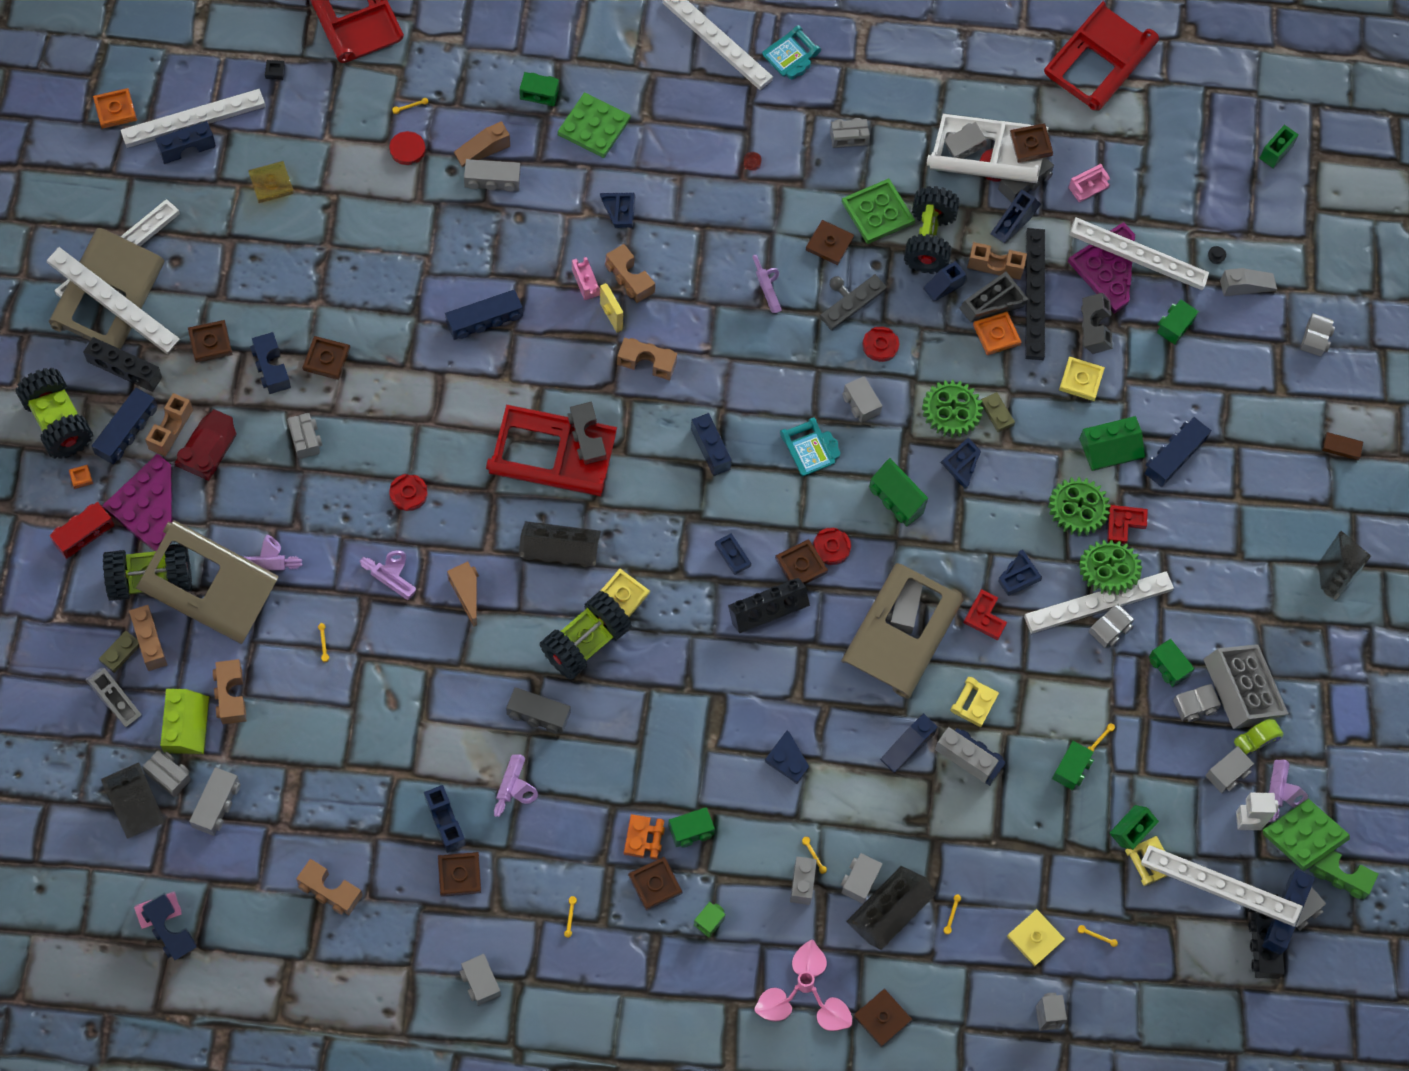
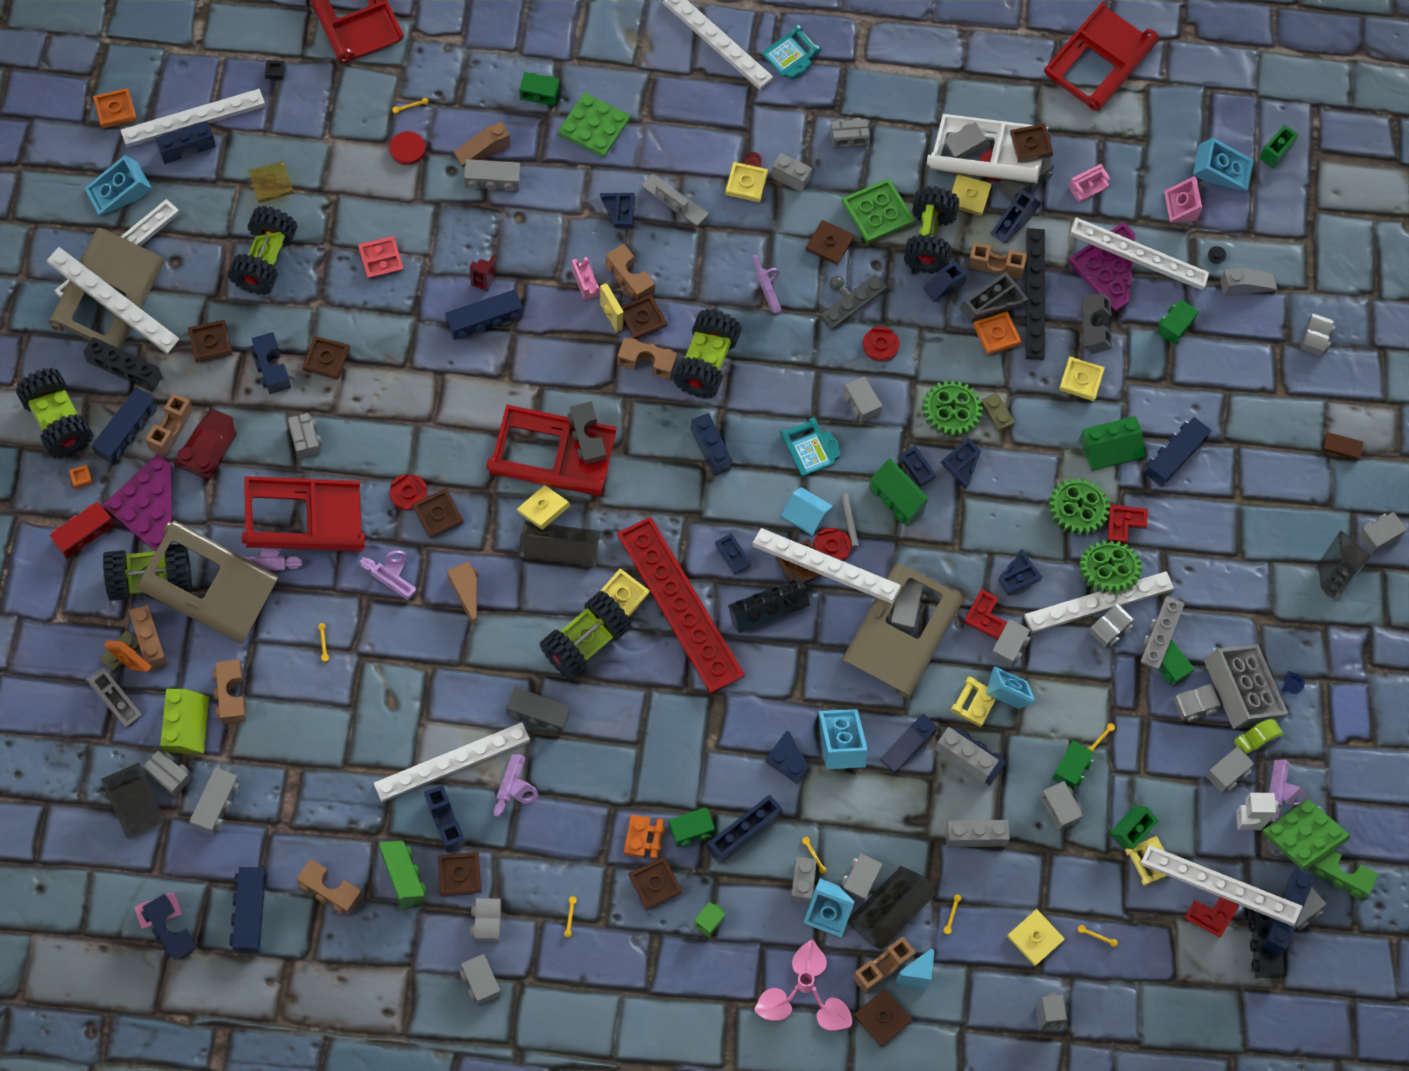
(118, 186): none -> medium azure slope
(127, 656): none -> orange plate
(249, 910): none -> dark blue brick
(271, 232): none -> black plate
(331, 514): none -> red piece
(380, 257): none -> coral slope
(403, 873): none -> bright green slope
(437, 513): none -> reddish brown plate
(451, 762): none -> white plate
(483, 273): none -> dark red panel
(487, 920): none -> light grey brick
(543, 507): none -> light yellow plate
(643, 317): none -> reddish brown plate
(675, 200): none -> light grey bracket
(680, 605): none -> red plate
(701, 367): none -> black plate
(744, 829): none -> dark blue brick
(746, 182): none -> light yellow plate
(791, 172): none -> light grey brick
(806, 511): none -> medium azure slope
(826, 565): none -> white plate
(829, 908): none -> medium azure slope
(842, 739): none -> medium azure slope
(850, 520): none -> light grey bar
(885, 965): none -> medium nougat arch
(917, 466): none -> dark blue plate
(918, 973): none -> medium azure slope
(971, 194): none -> light yellow plate
(977, 833): none -> light grey brick
(1009, 643): none -> light grey brick
(1009, 689): none -> medium azure slope
(1062, 805): none -> light grey brick
(1161, 632): none -> light grey bracket
(1184, 201): none -> bright pink slope
(1214, 919): none -> red plate
(1222, 165): none -> medium azure slope
(1293, 683): none -> clear blue tile
(1382, 532): none -> light grey brick

